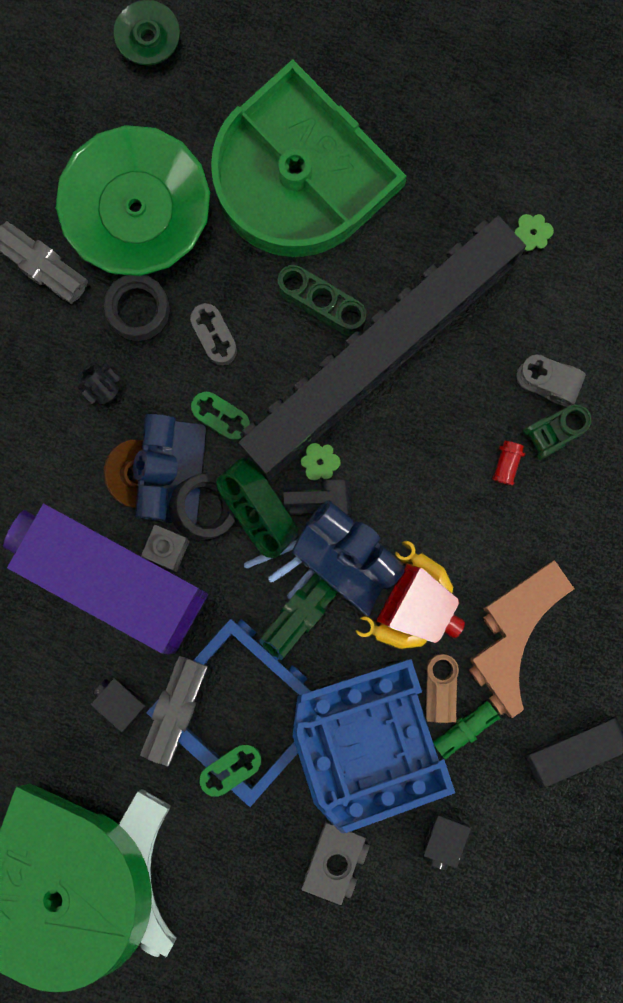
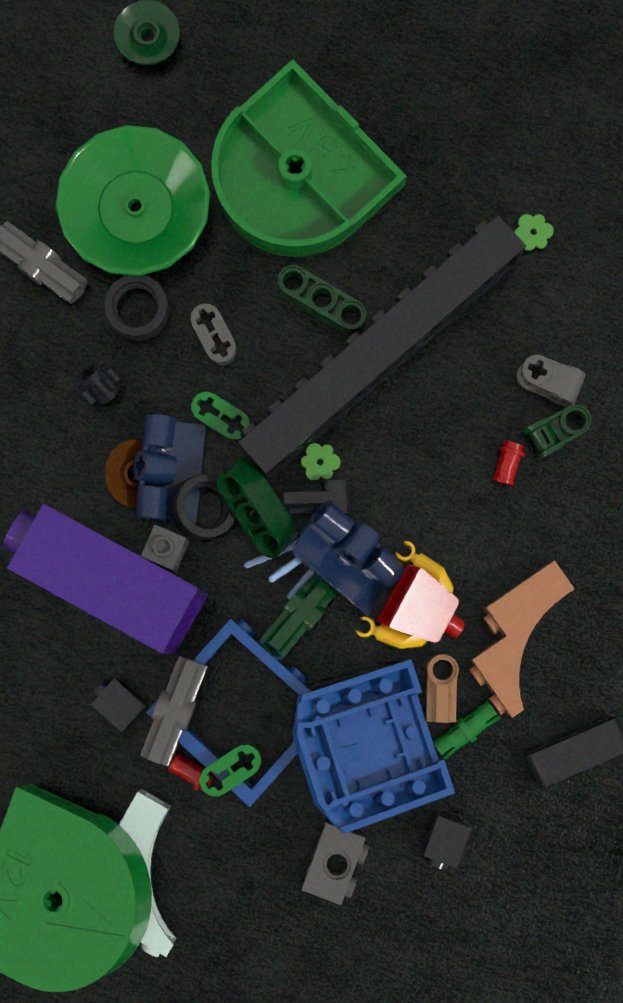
(188, 770): none -> red pin

